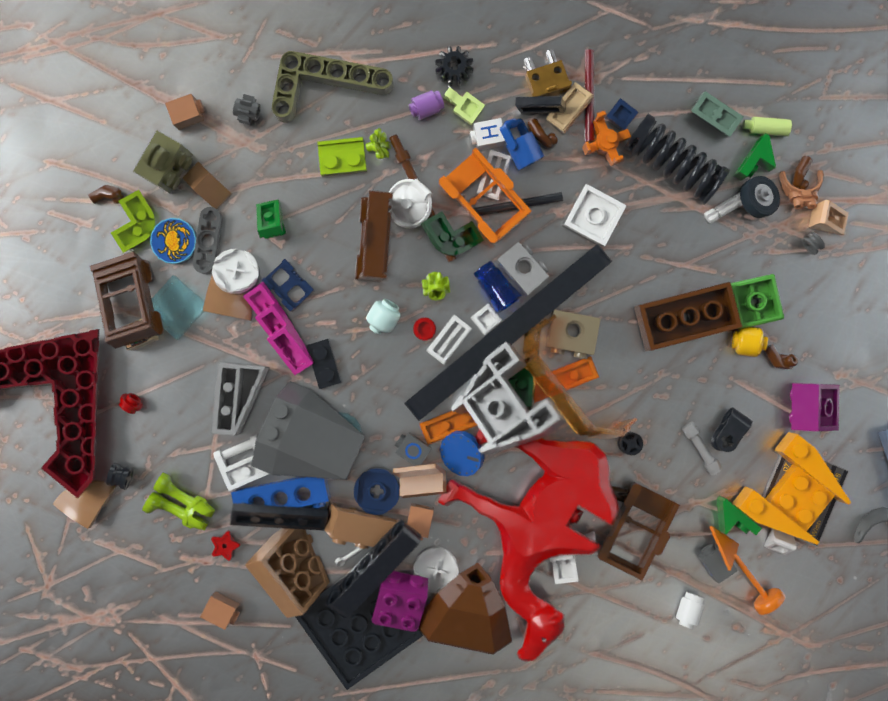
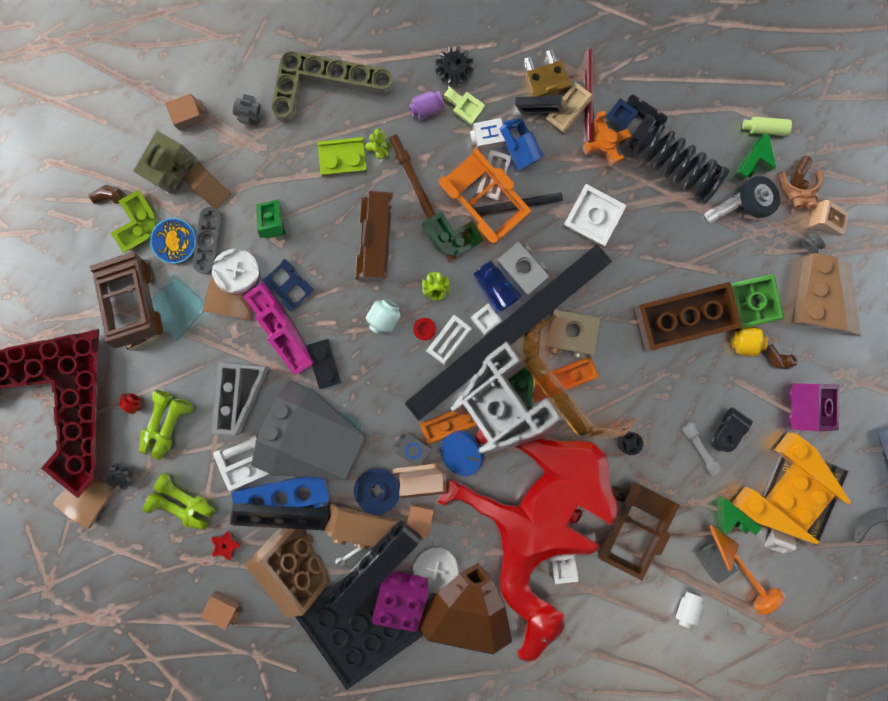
(164, 442): none -> lime piece
(410, 203): white piece -> none
(546, 140): reddish brown arm -> none
(644, 108): none -> black axle
(717, 113): sand green hinge -> none
(827, 295): none -> medium nougat wedge

